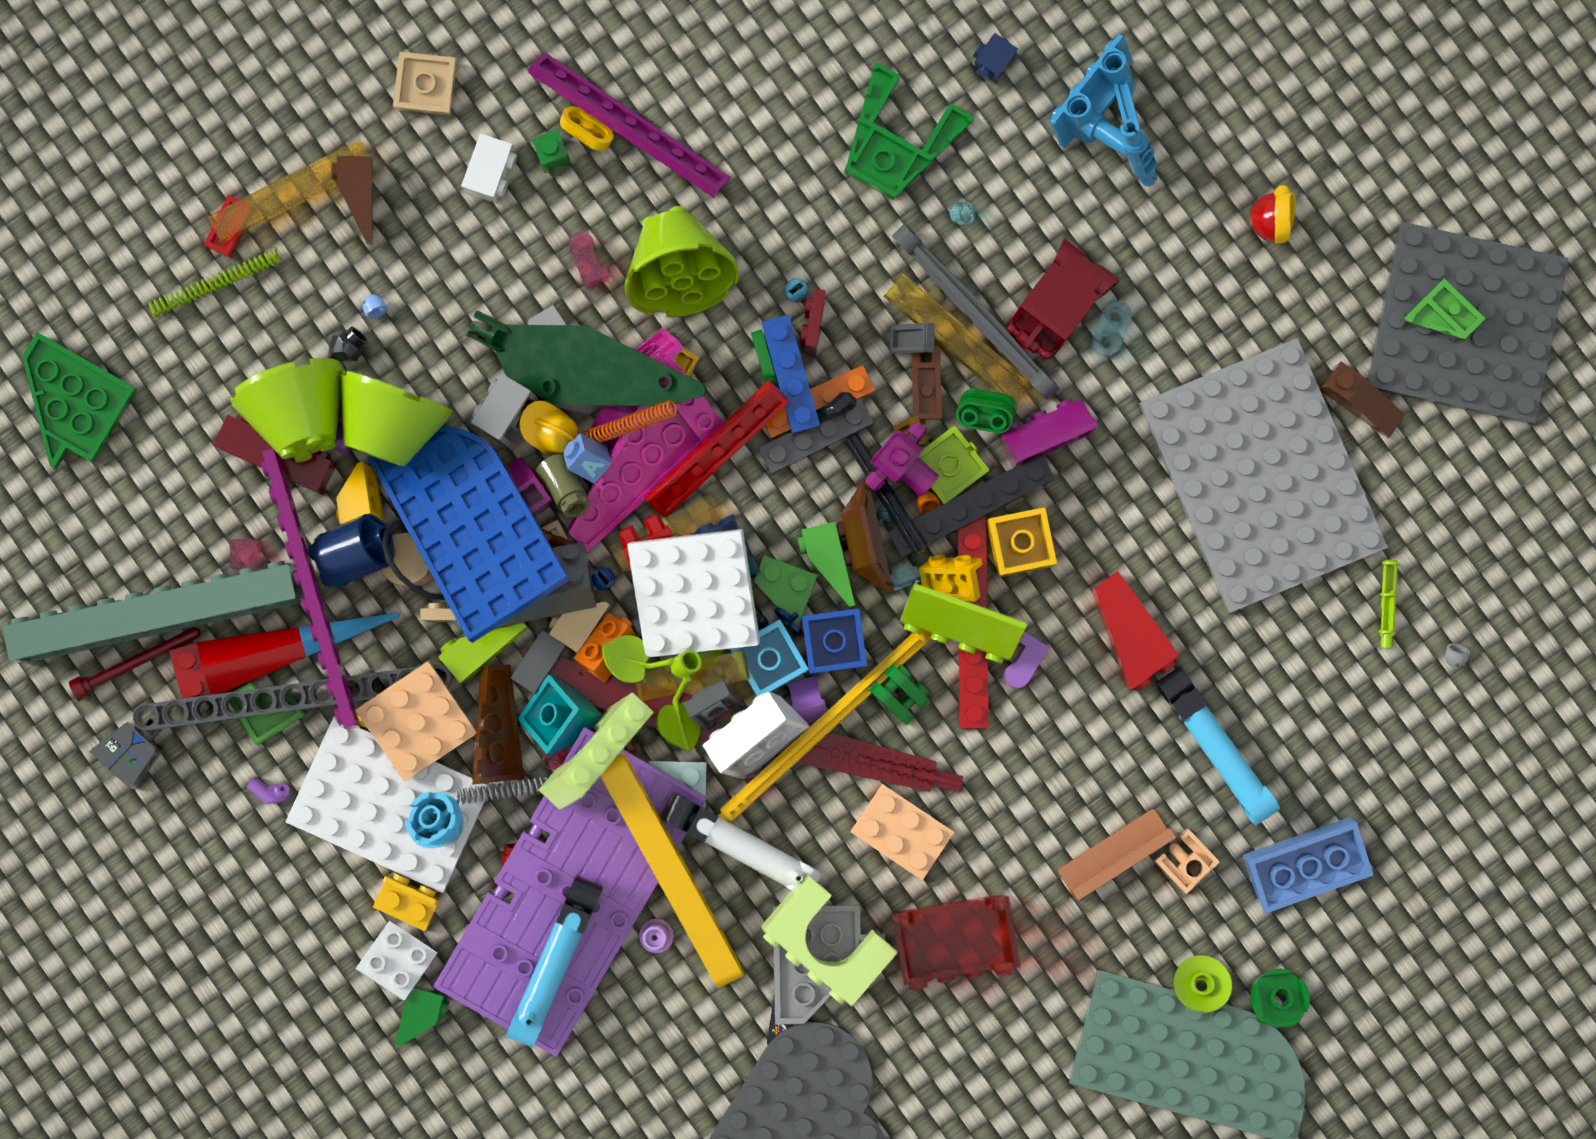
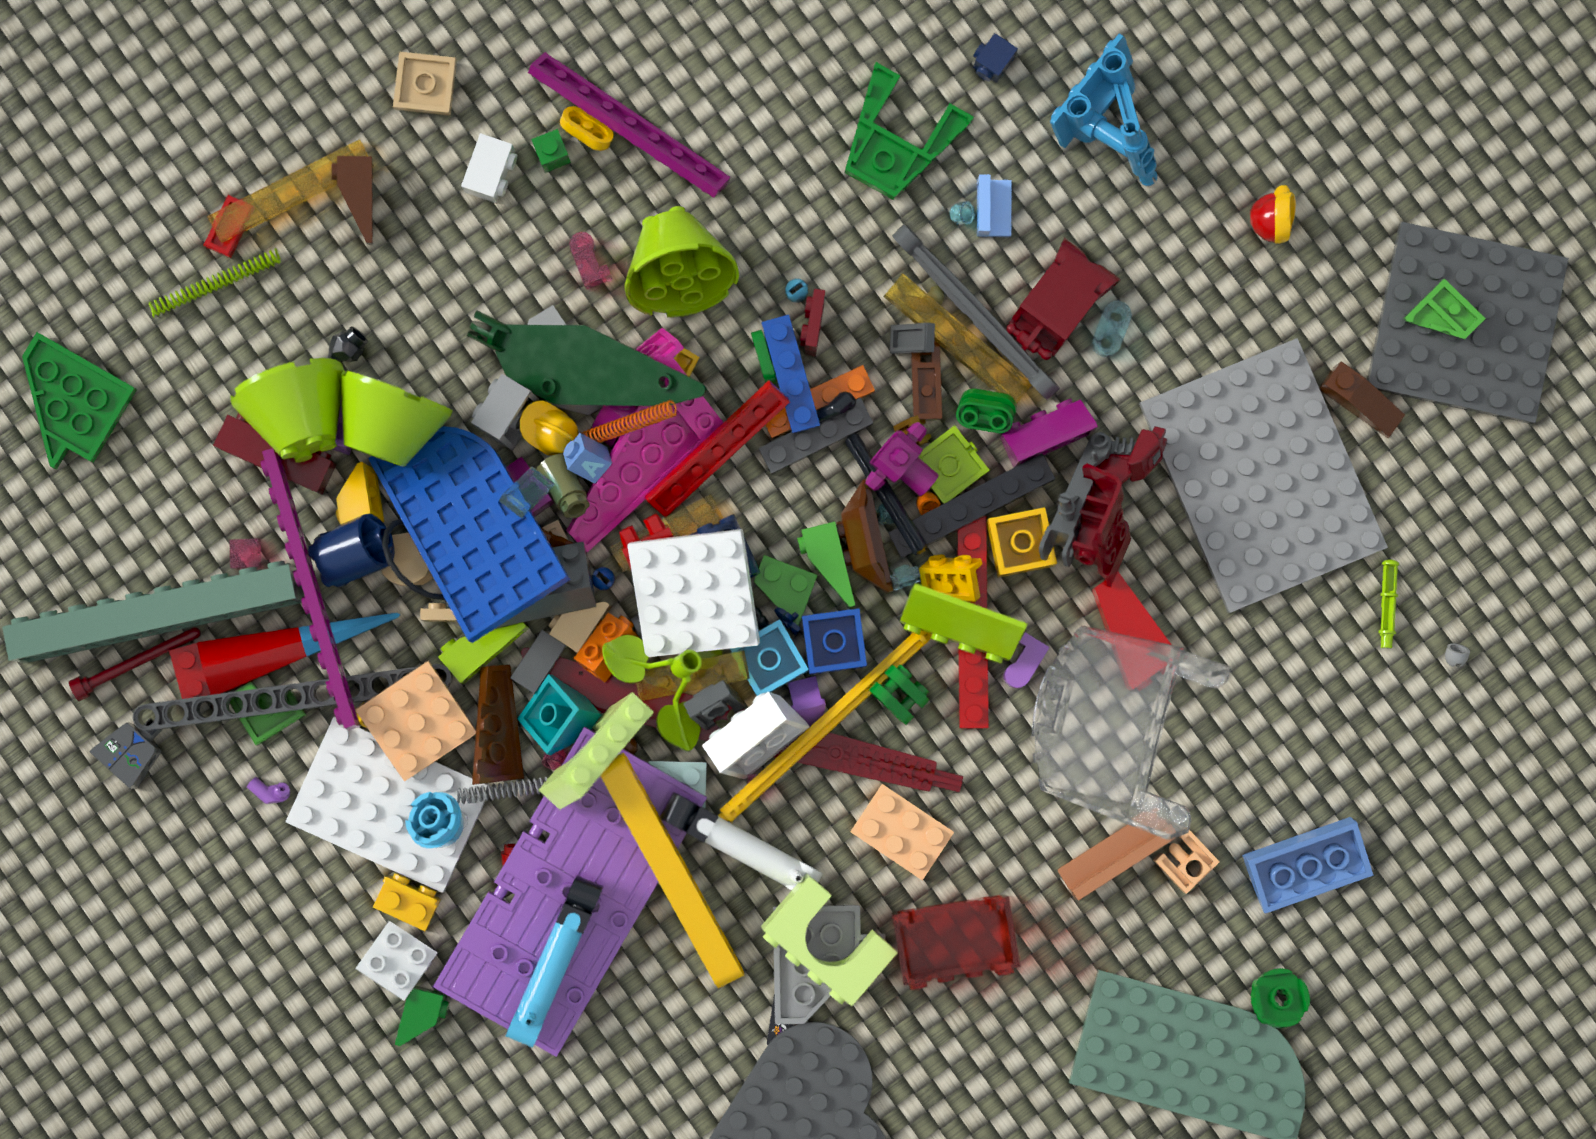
(374, 307): light blue hinge -> none
(526, 492): none -> clear light blue tile
(656, 935): lavender piece -> none
(993, 207): none -> light blue panel
(1091, 510): none -> dark red piece
(1104, 721): none -> clear windscreen
(1193, 712): medium azure piece -> none
(1205, 971): lime dish -> none

